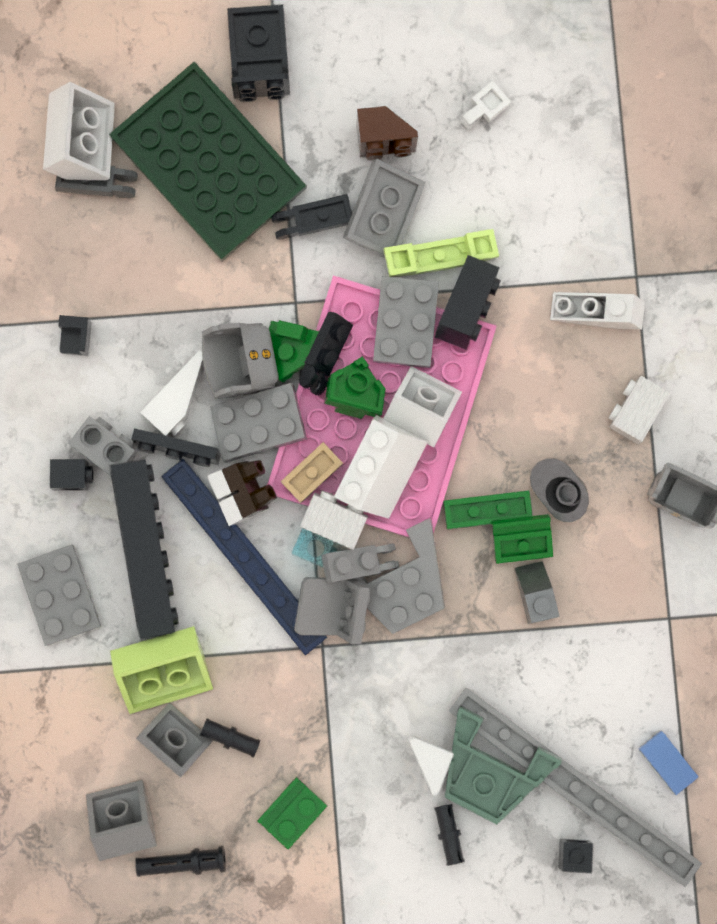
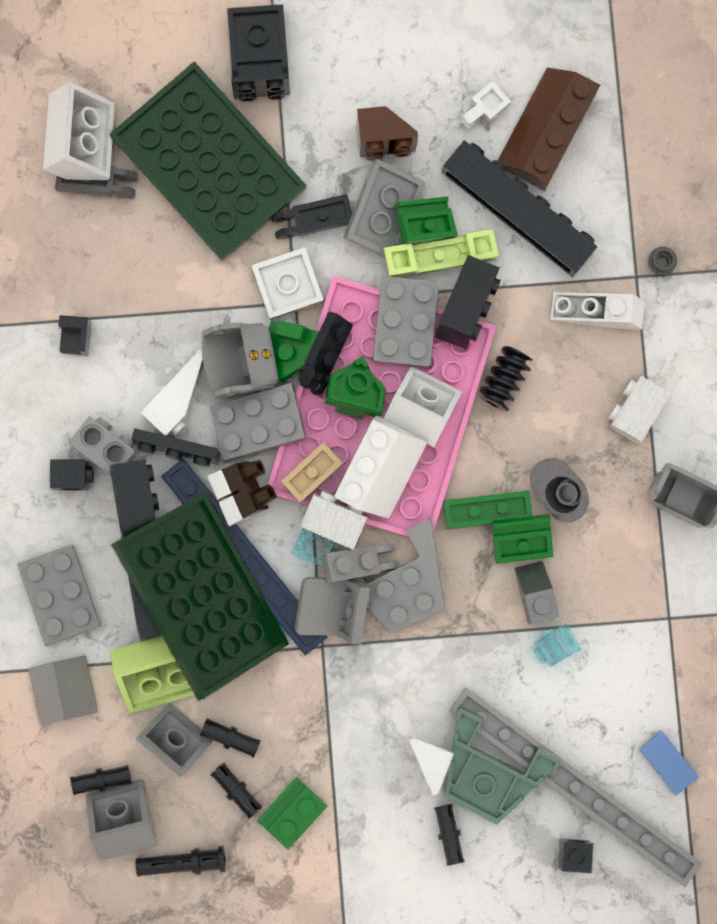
(62, 690): none -> light grey slope
(100, 780): none -> black pin
(200, 595): none -> dark green plate
(236, 790): none -> black pin
(287, 283): none -> white plate
(425, 220): none -> green plate
(505, 377): none -> black piece
(518, 208): none -> black brick
(548, 126): none -> reddish brown slope
(556, 646): none -> clear light blue brick
(664, 252): none -> dark grey plate

